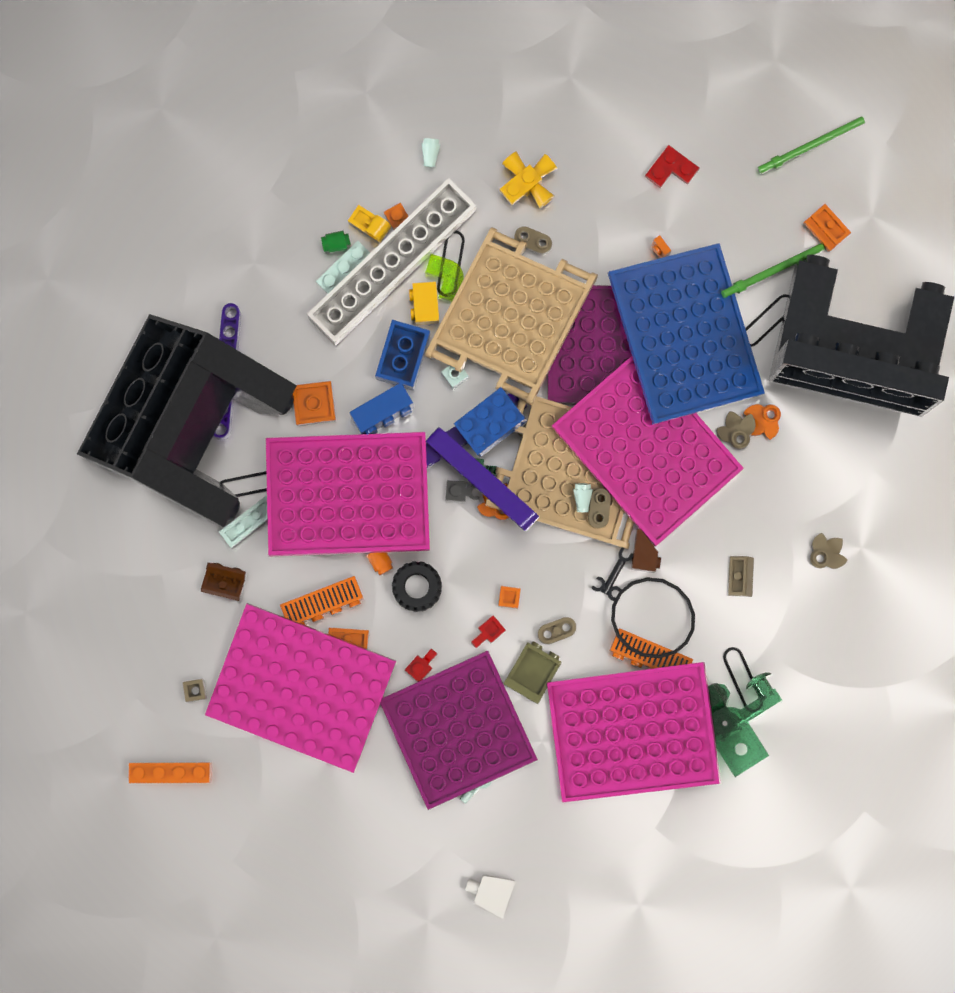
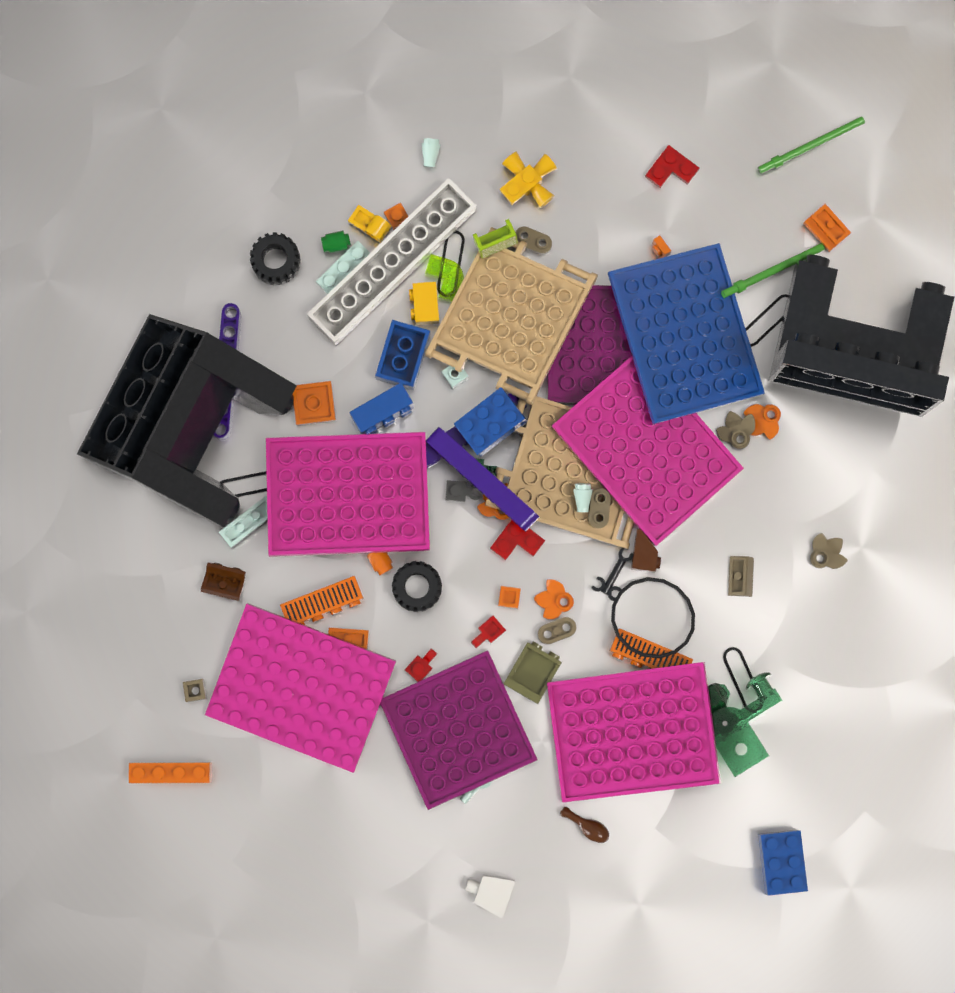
(269, 243): none -> black tyre
(496, 240): none -> lime panel
(514, 536): none -> red plate
(551, 599): none -> orange plate
(591, 828): none -> reddish brown piece
(782, 862): none -> blue brick

